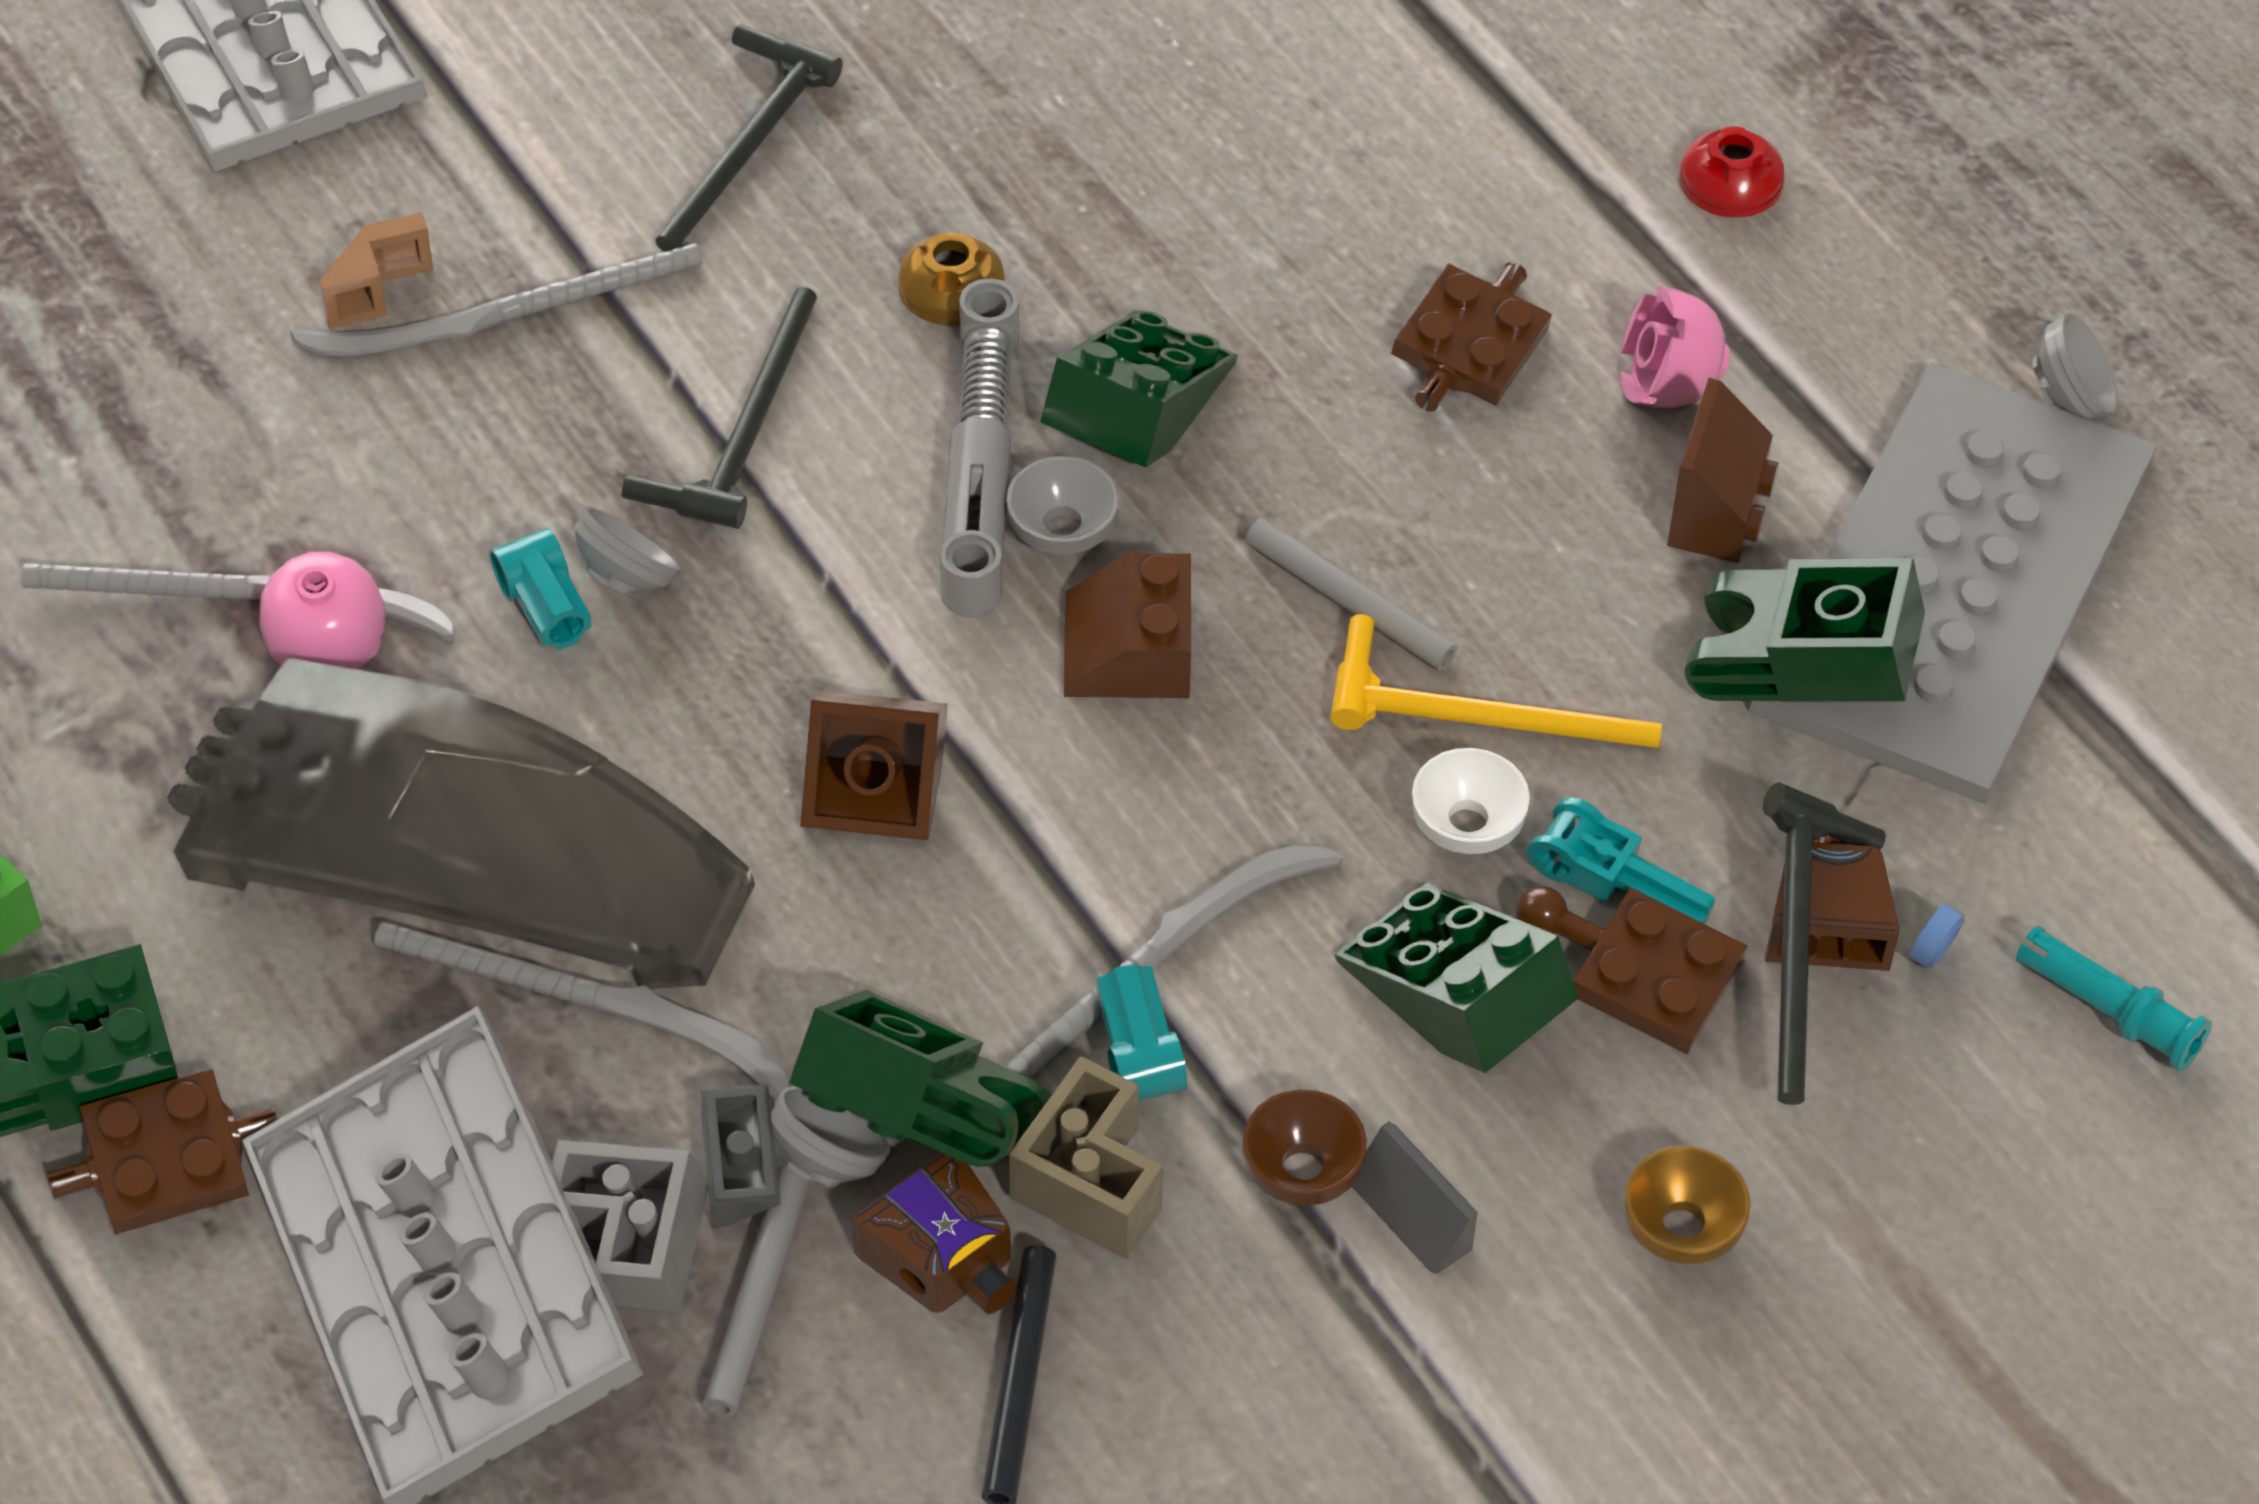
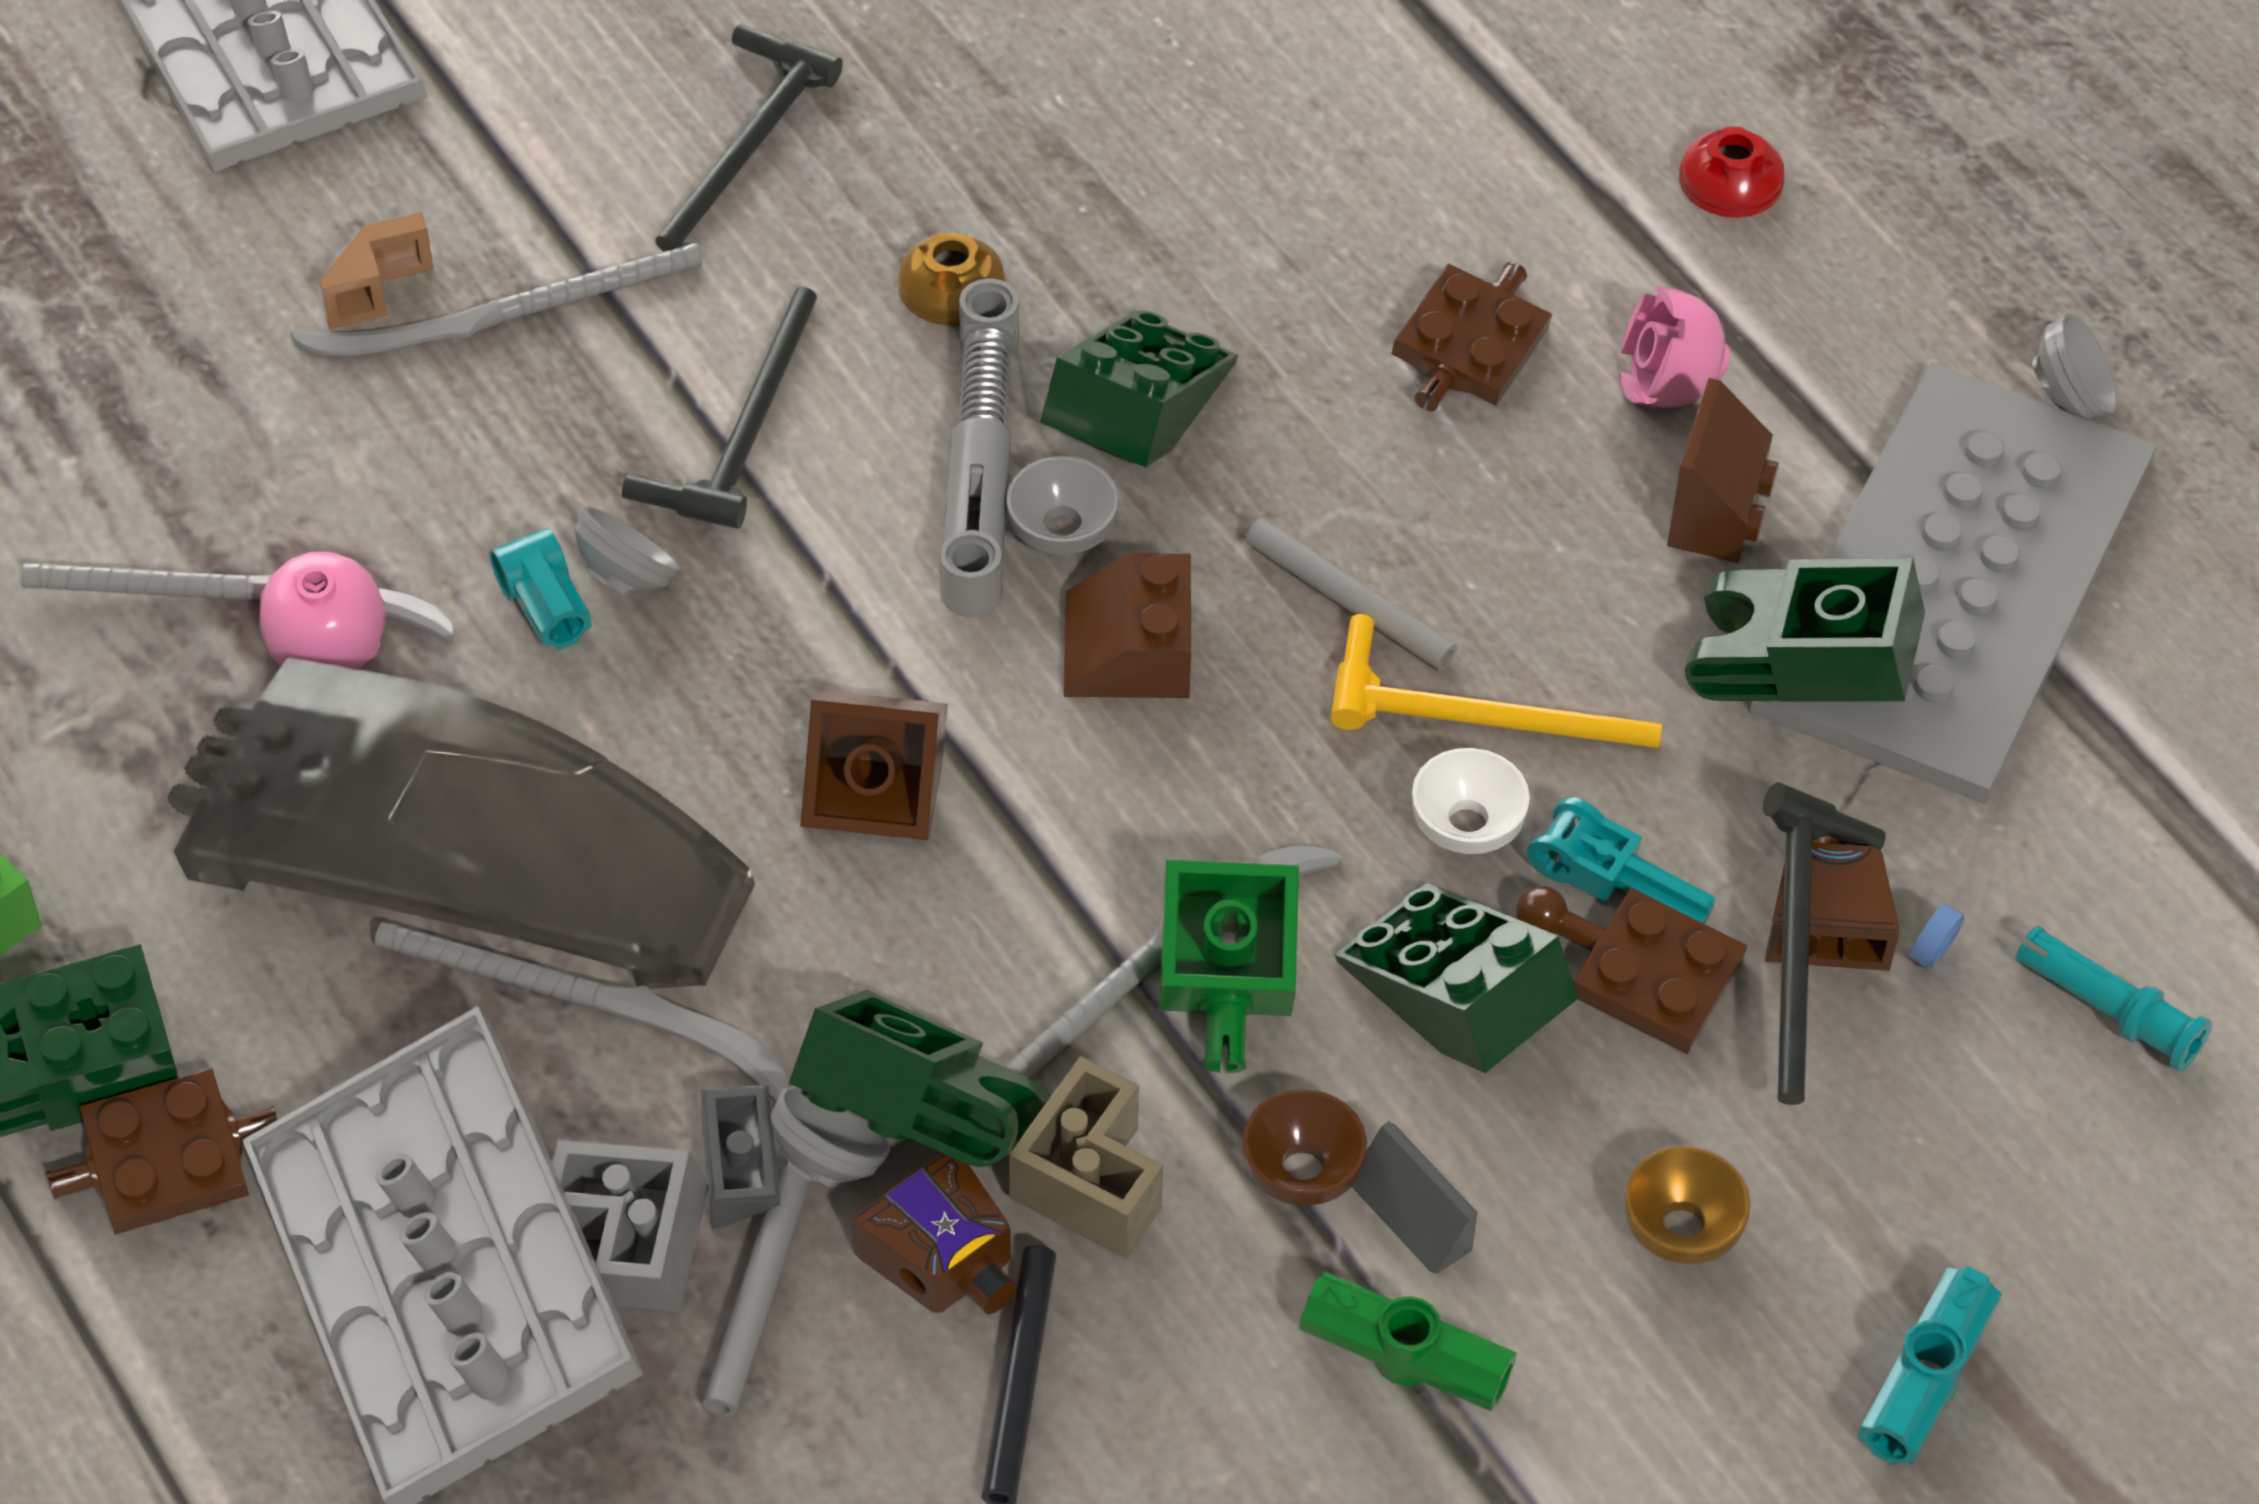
(1138, 1032): teal piece -> none
(1221, 978): none -> green brick
(1443, 1358): none -> green piece
(1915, 1393): none -> teal piece

